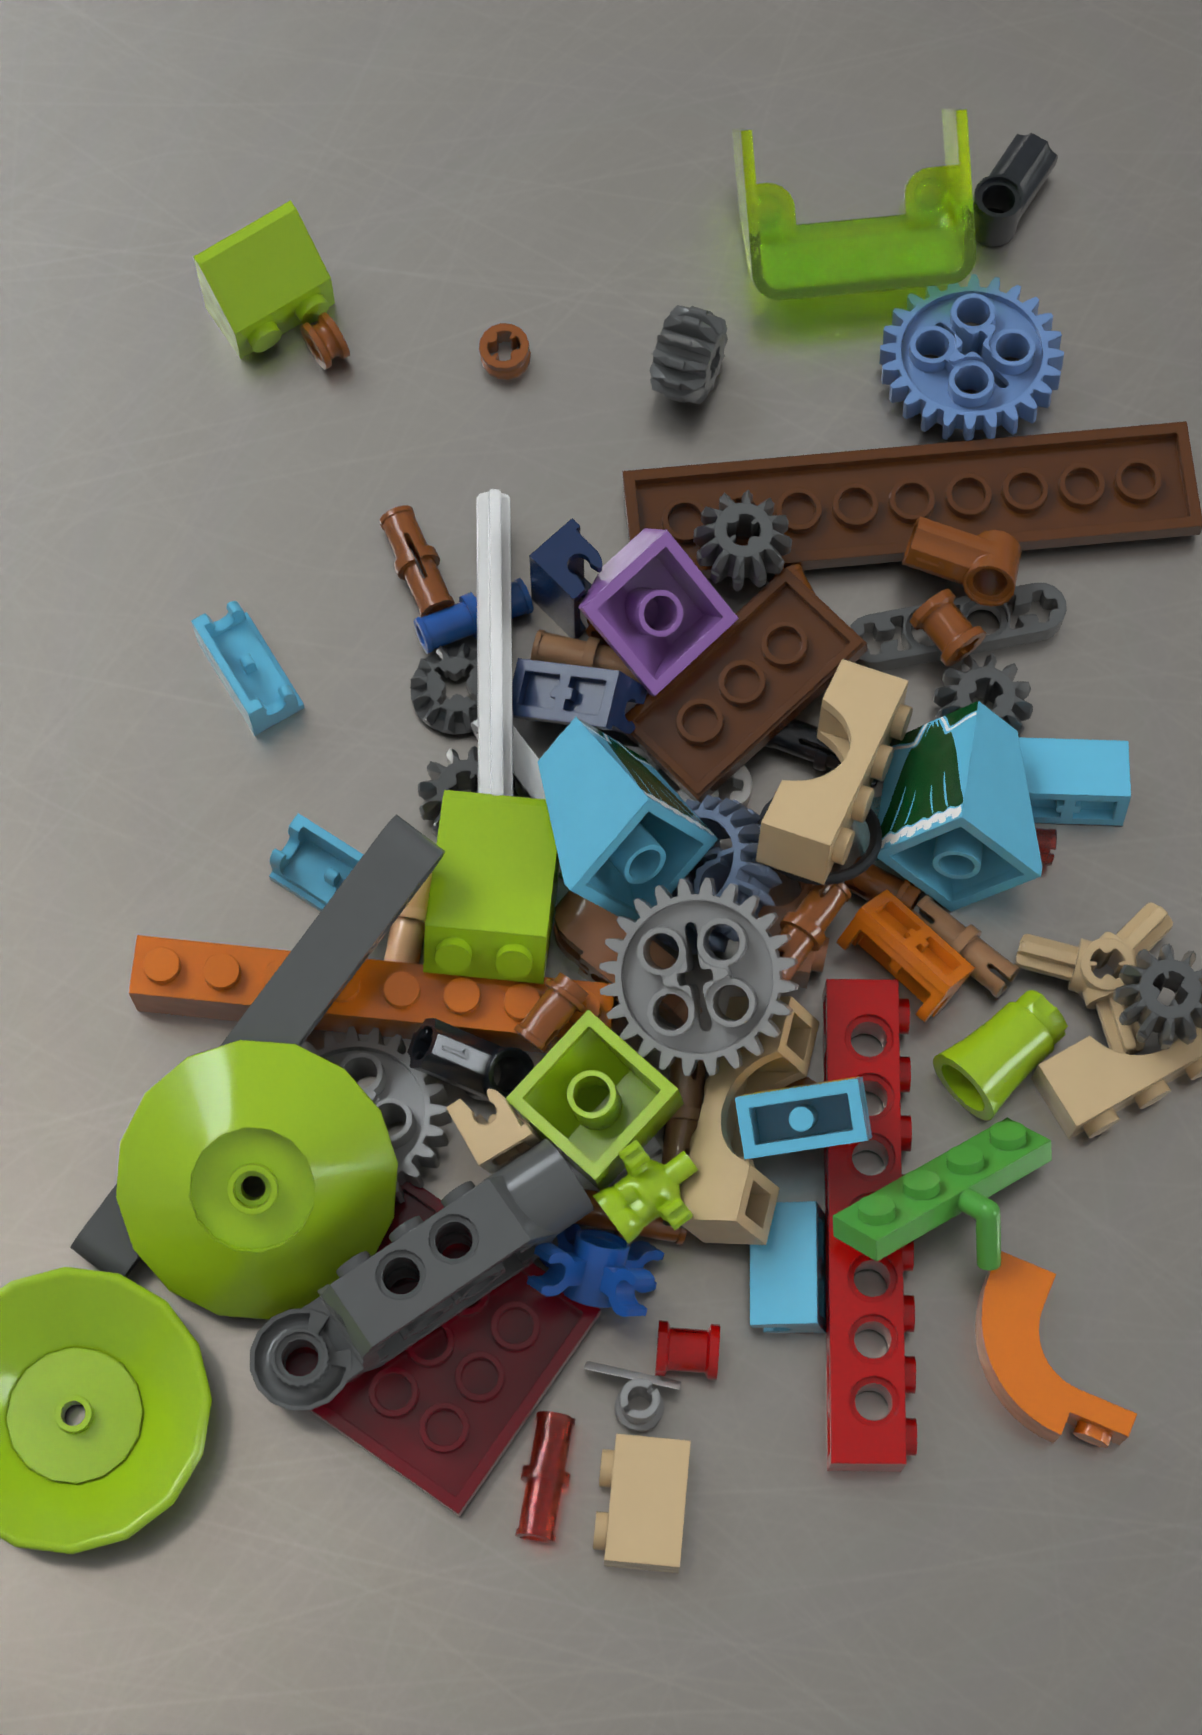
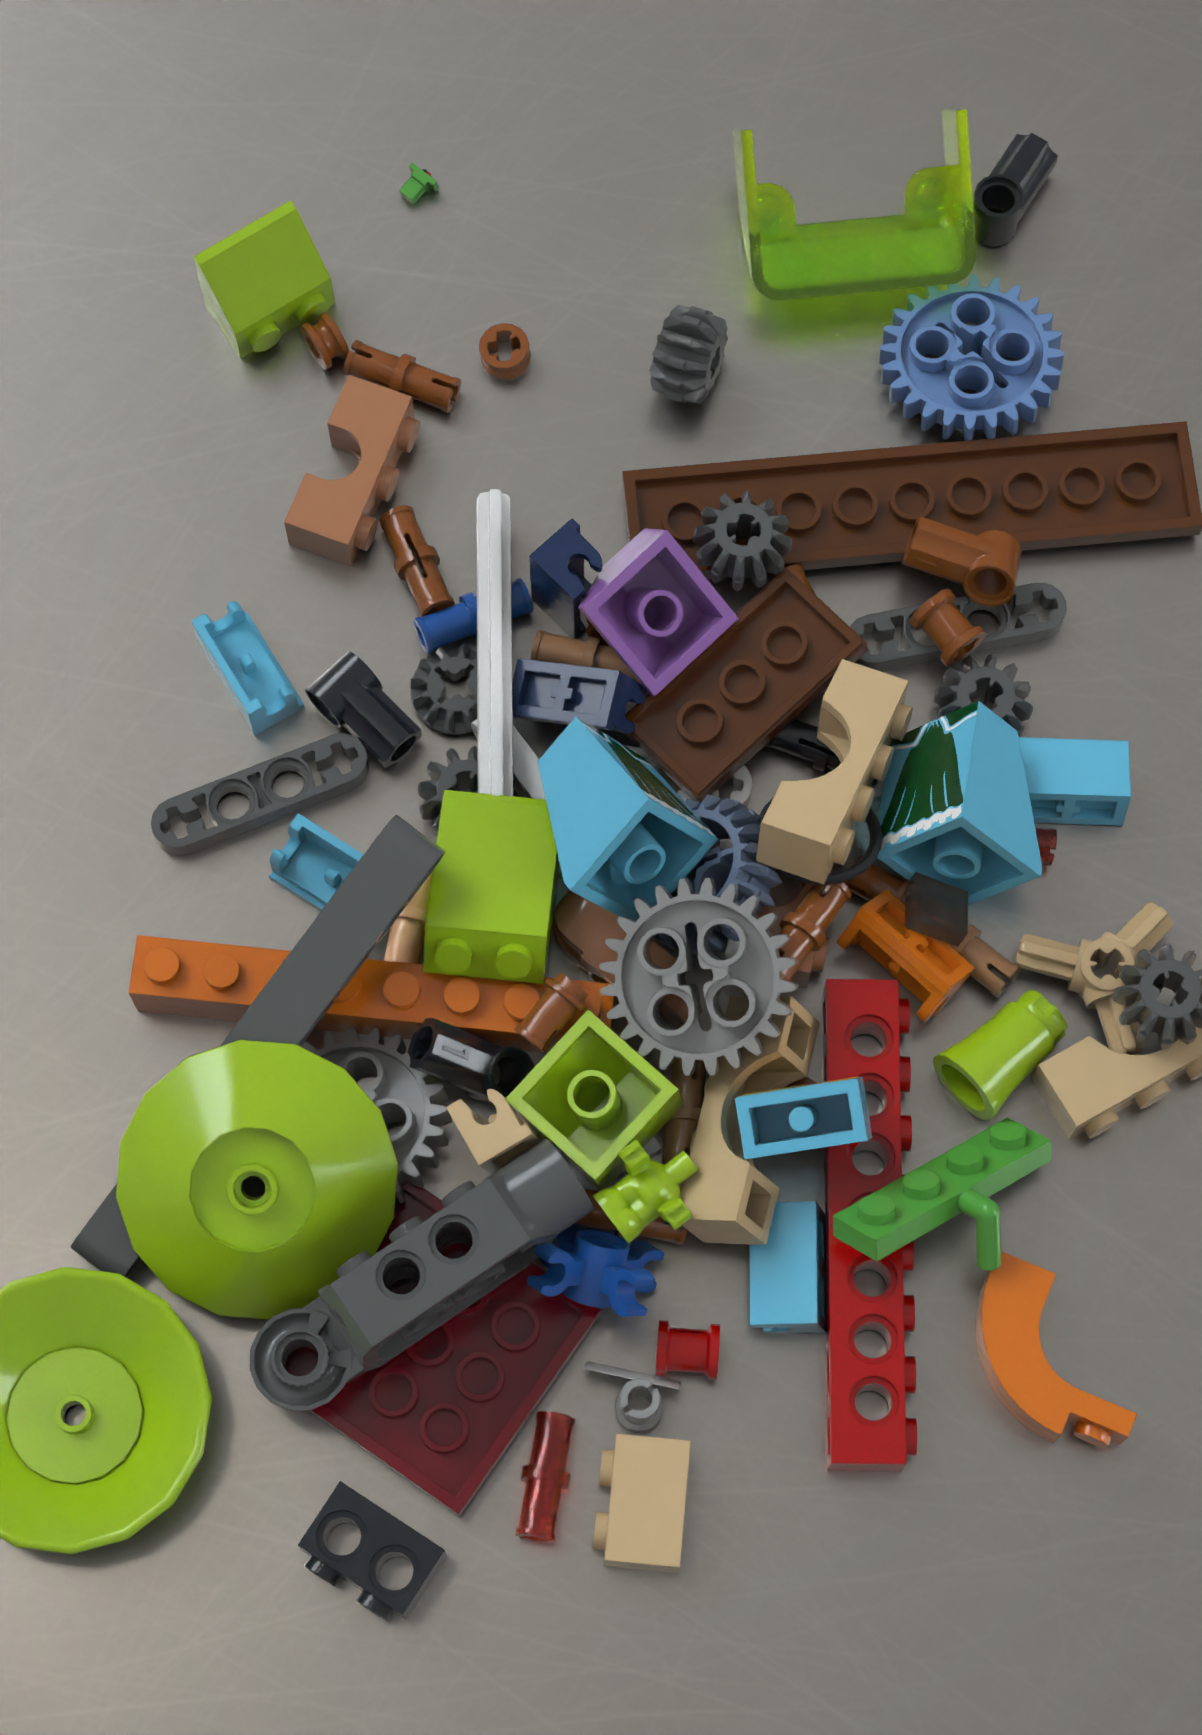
(264, 803): none -> dark grey beam
(339, 514): none -> nougat arch
(353, 698): none -> black piece
(381, 1539): none -> black brick
(402, 375): none -> dark orange pin
(417, 184): none -> bright green piece
(936, 909): none -> clear smoke tile

